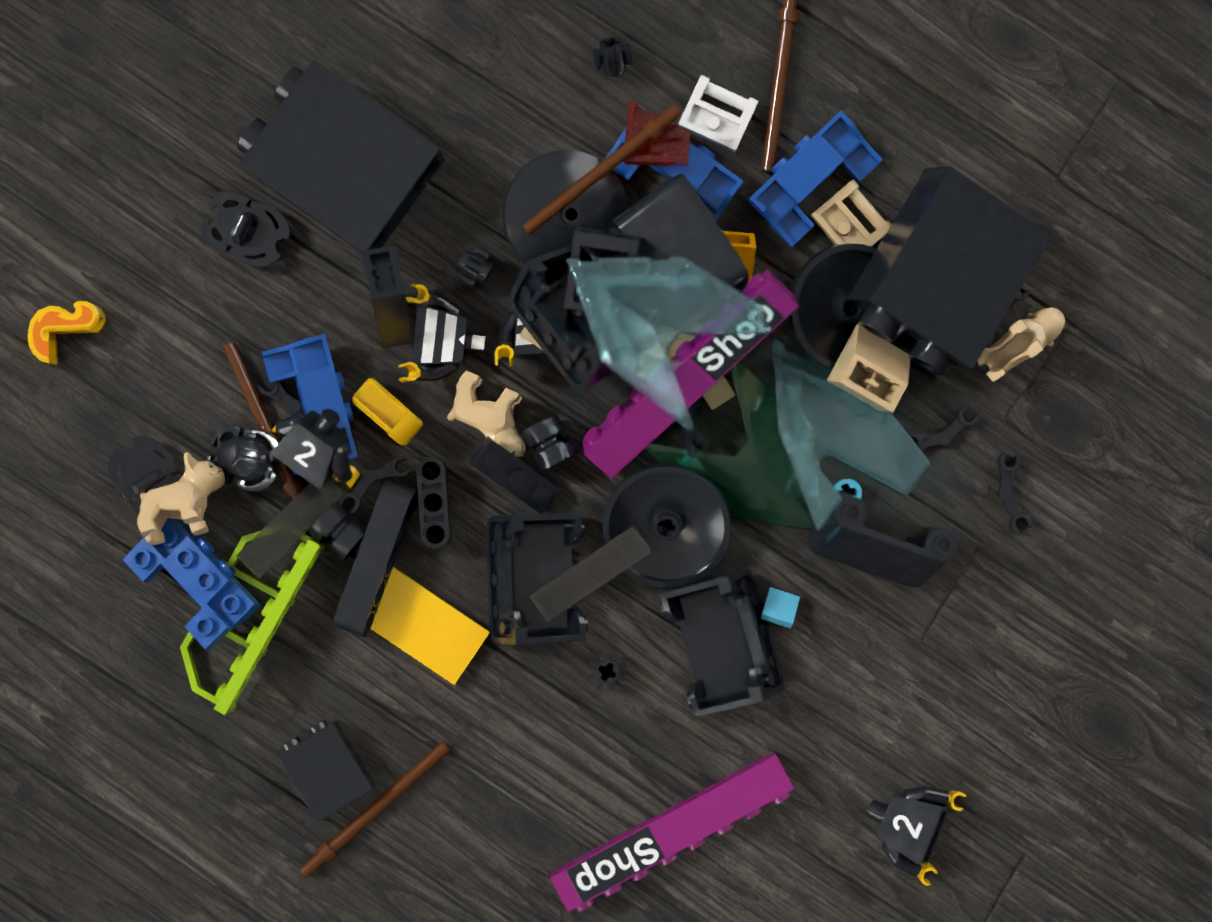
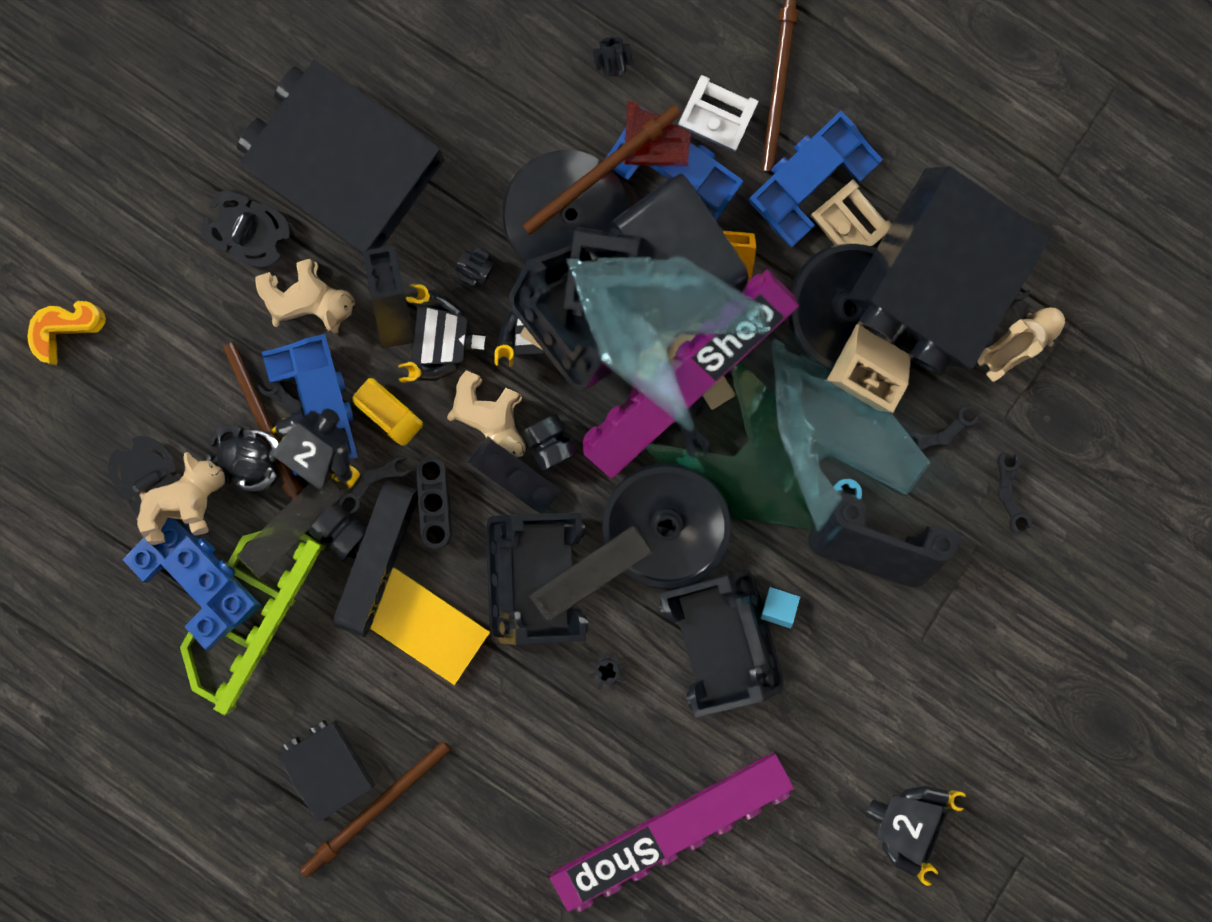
(305, 297): none -> tan animal

